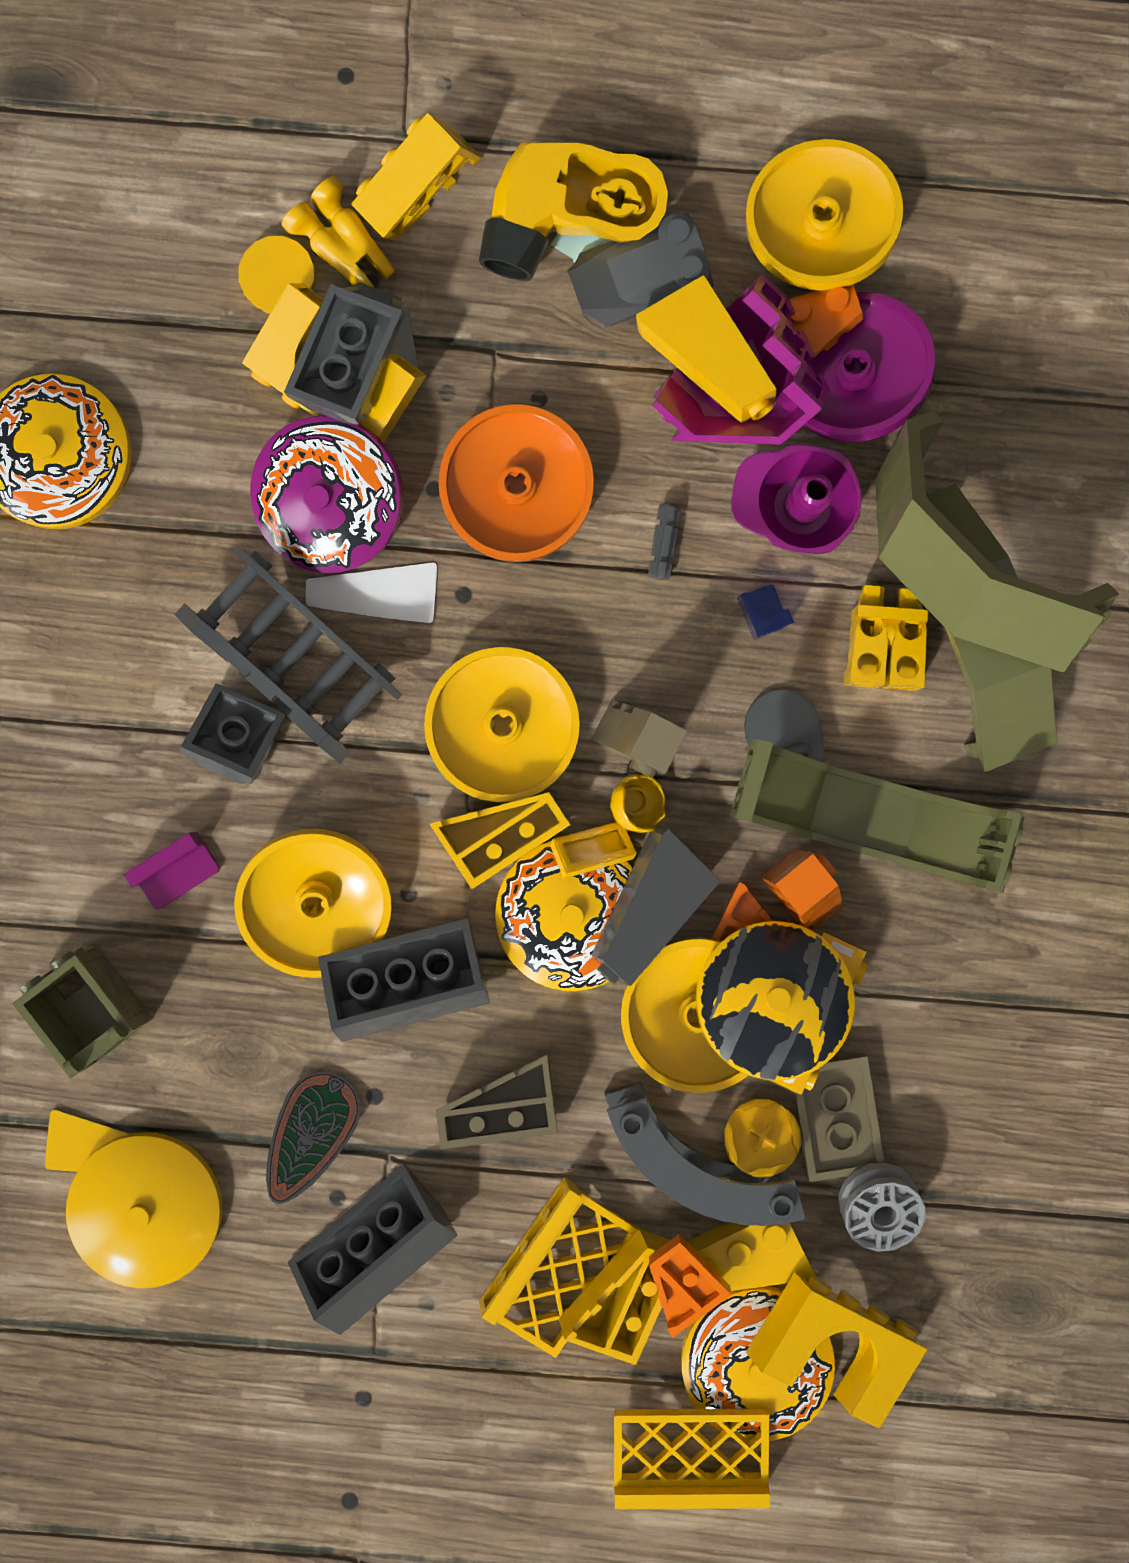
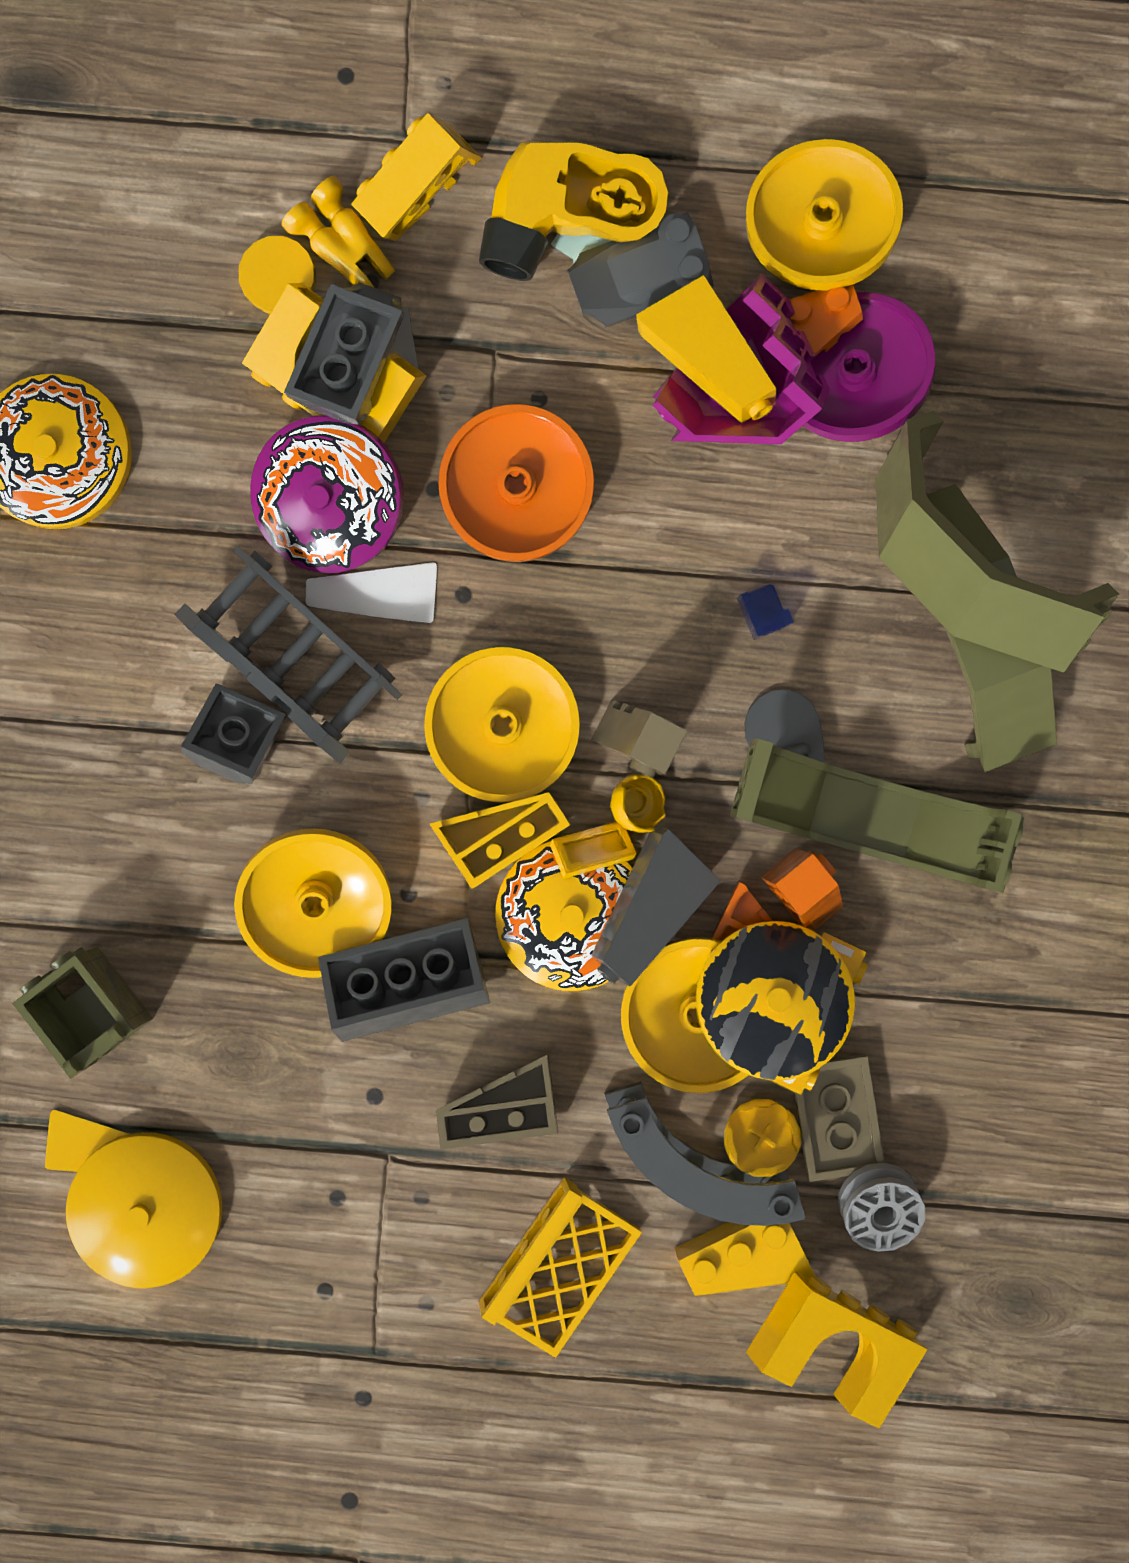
(174, 870): magenta panel -> none
(310, 1133): shield -> none
(370, 1250): dark grey slope -> none
(619, 1304): yellow wedge -> none
(664, 541): dark grey axle -> none
(685, 1284): orange wing -> none
(690, 1485): yellow fence -> none
(724, 1377): dish -> none
(797, 498): magenta piece -> none
(887, 642): yellow hips -> none

